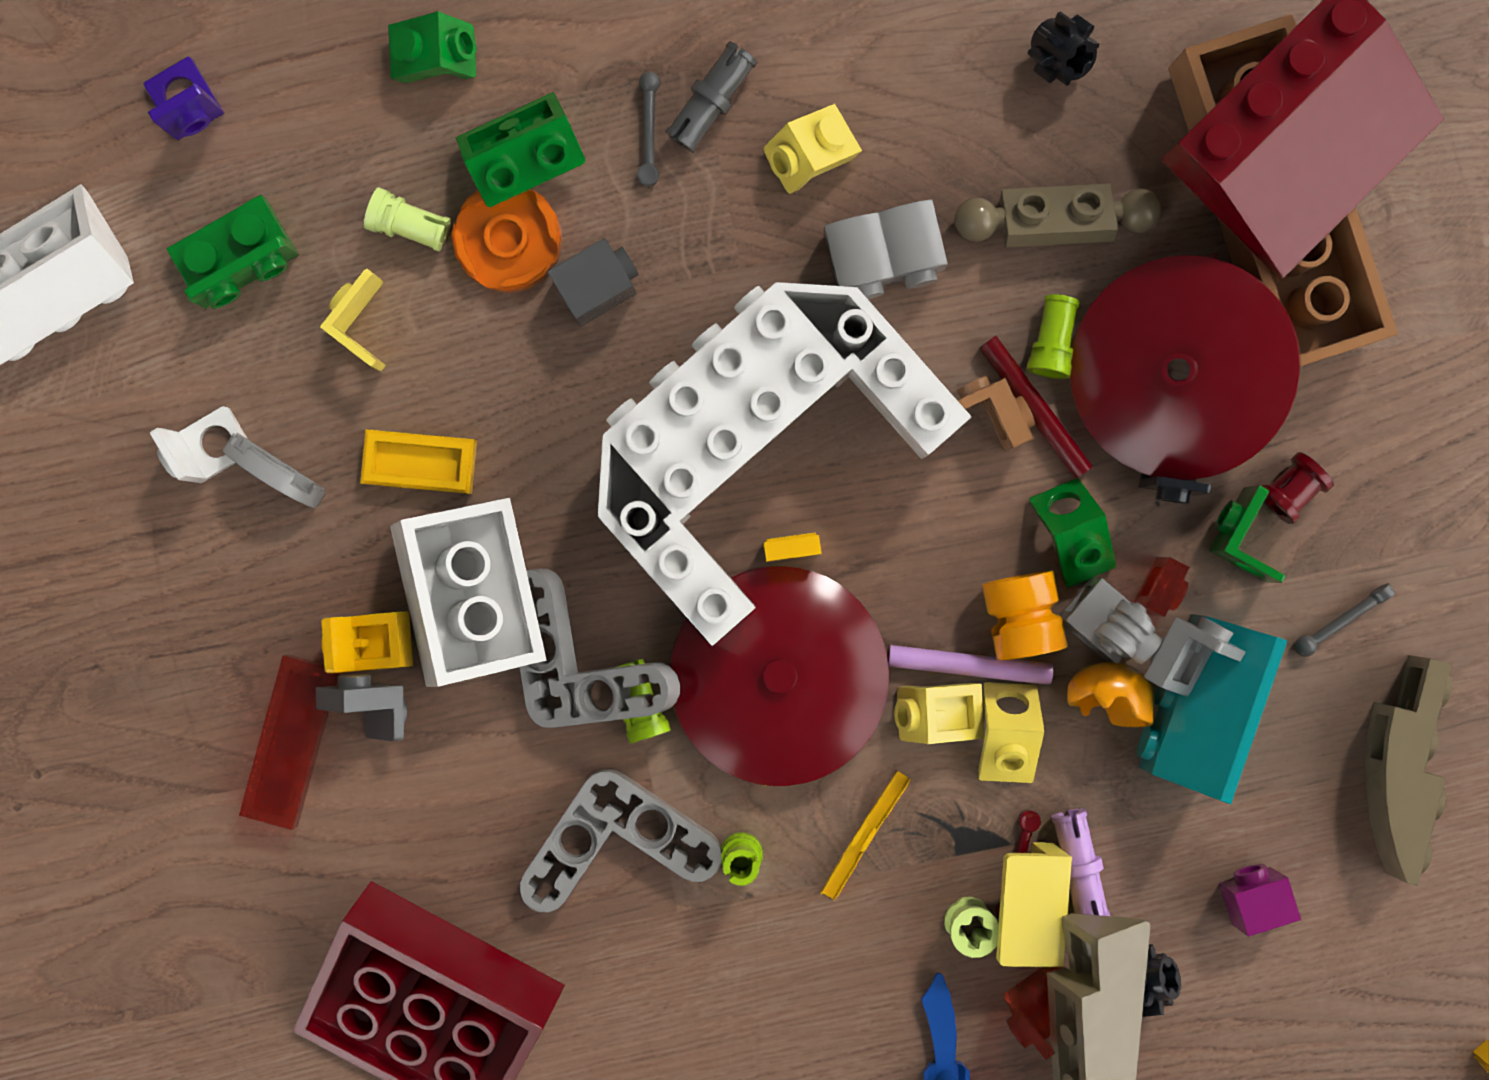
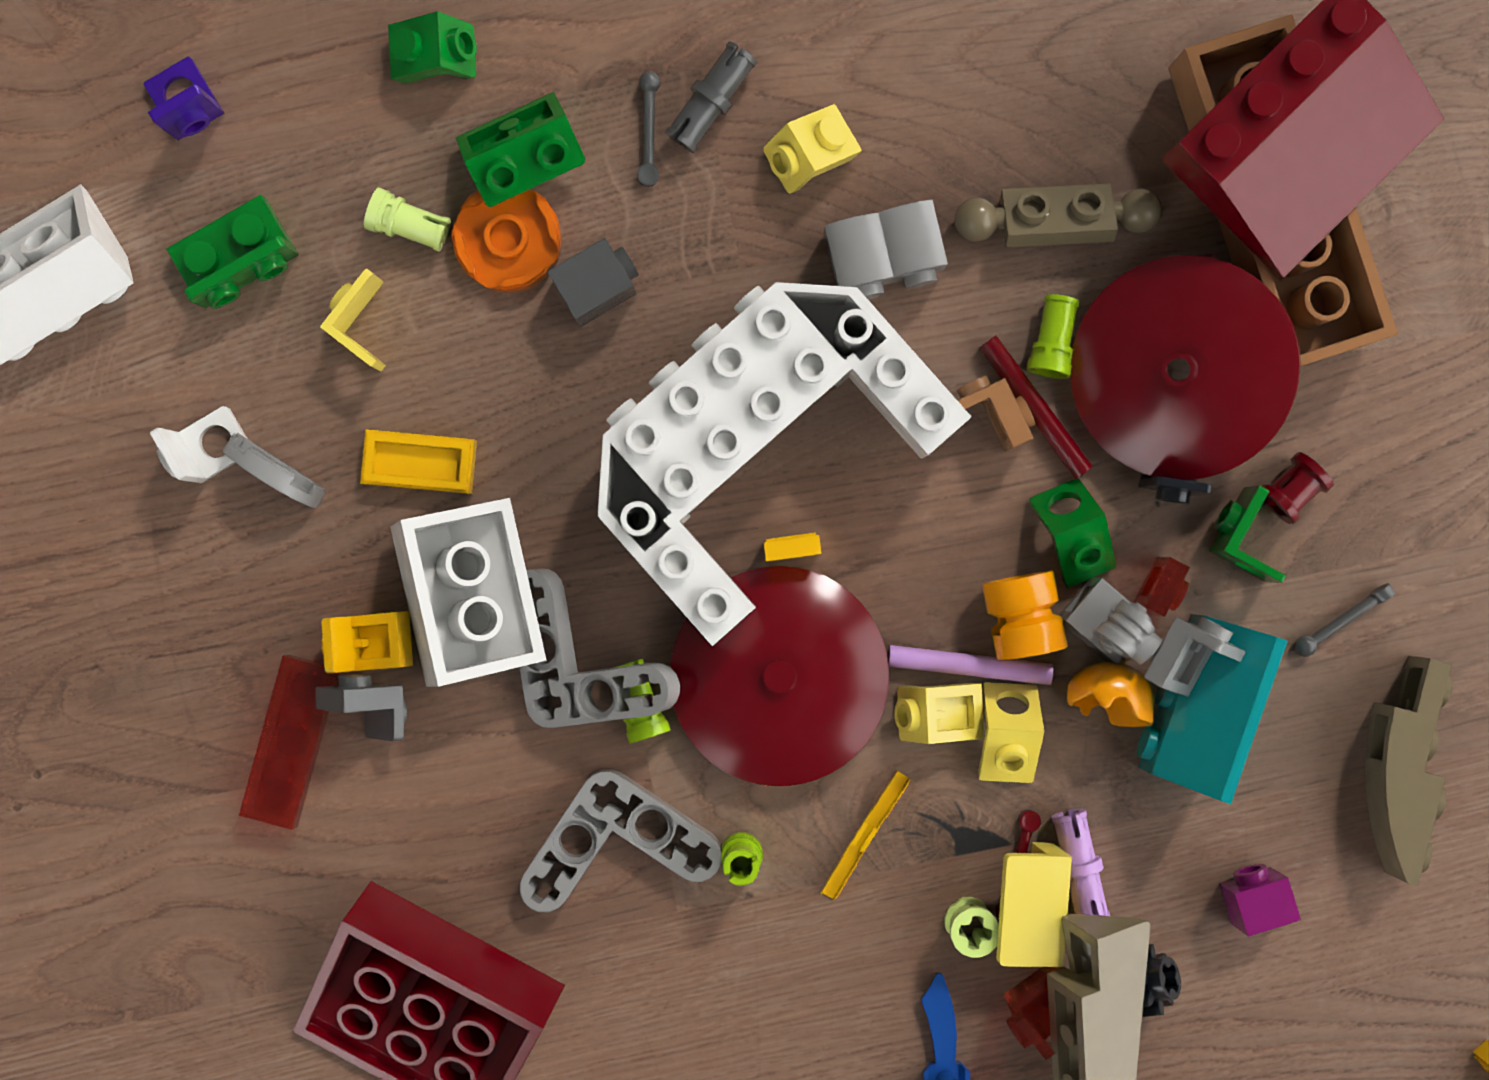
(1063, 48): black gear -> none

